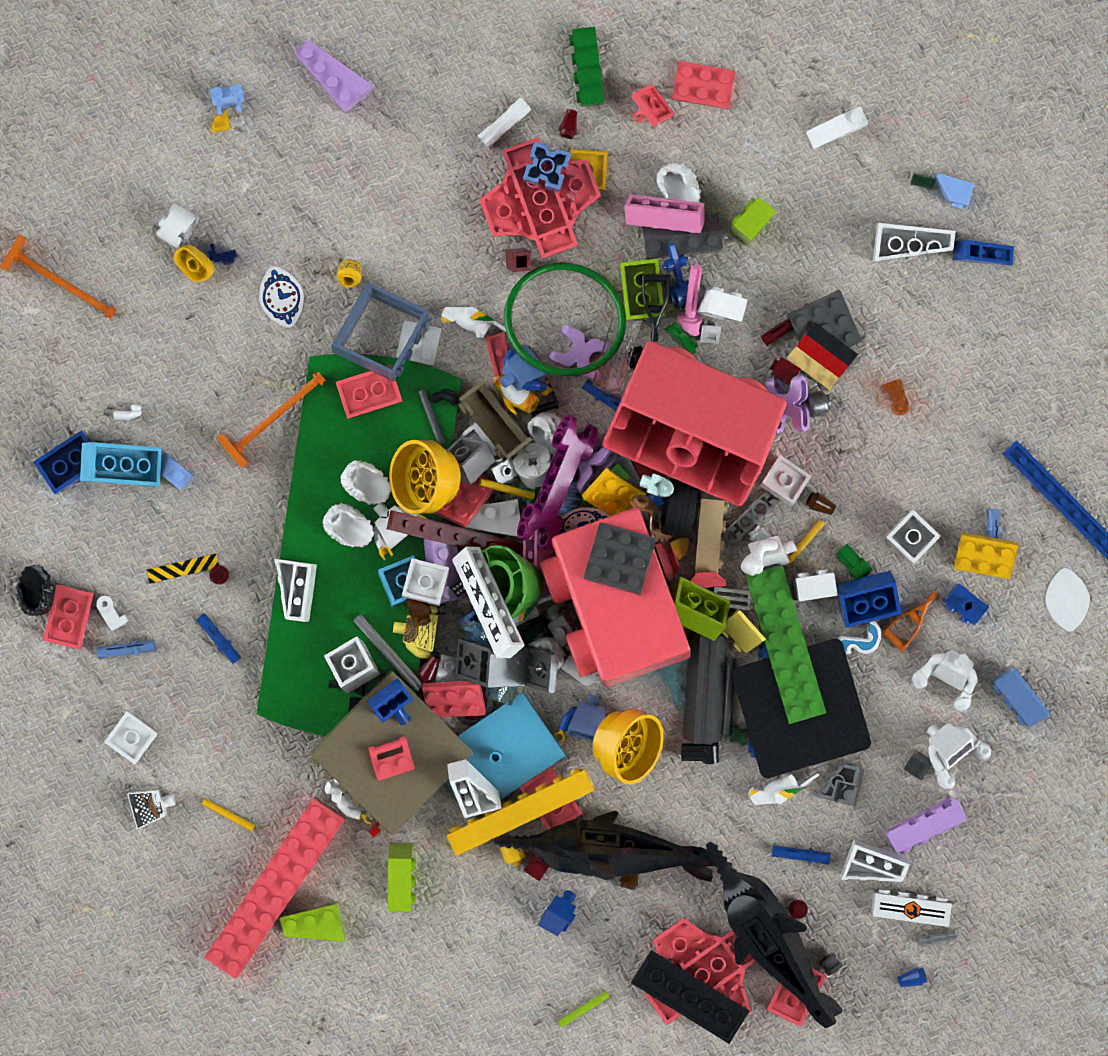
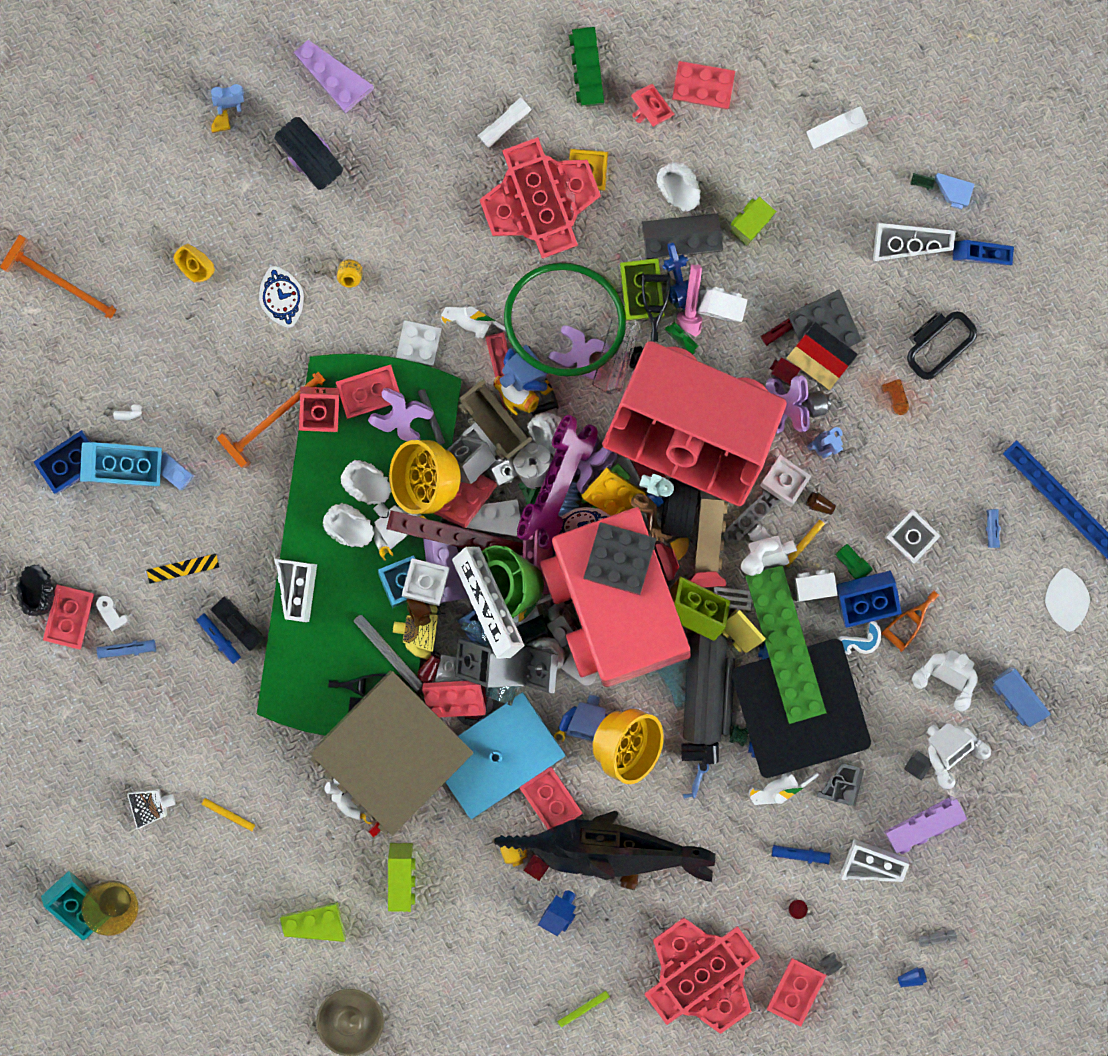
(65, 903): none -> teal slope
(110, 908): none -> clear yellow piece
(131, 737): white plate -> none
(177, 226): white brick -> none
(219, 574): dark red plate -> none
(226, 257): clear blue bracket -> none
(237, 623): none -> black piece
(275, 887): coral brick -> none
(308, 153): none -> black wheel
(319, 409): none -> coral brick
(350, 1022): none -> dark tan hat
(352, 664): white brick -> none
(372, 291): sand blue window -> none
(391, 702): blue brick -> none
(392, 764): coral plate -> none
(400, 415): none -> lavender piece
(447, 395): black arm -> none
(458, 588): black sticker -> none
(472, 789): white wedge -> none
(506, 488): yellow bar -> none
(518, 259): dark red brick -> none
(521, 811): yellow brick -> none
(541, 156): medium blue brick -> none
(568, 126): dark red cone -> none
(601, 395): blue pin -> none
(665, 213): bright pink brick -> none
(690, 996): black plate -> none
(696, 782): none -> medium blue piece
(710, 334): white tile -> none
(770, 937): black animal -> none
(827, 443): none -> light blue piece
(911, 909): white brick -> none
(932, 329): none -> black bar
(965, 604): blue brick -> none
(986, 555): yellow plate -> none

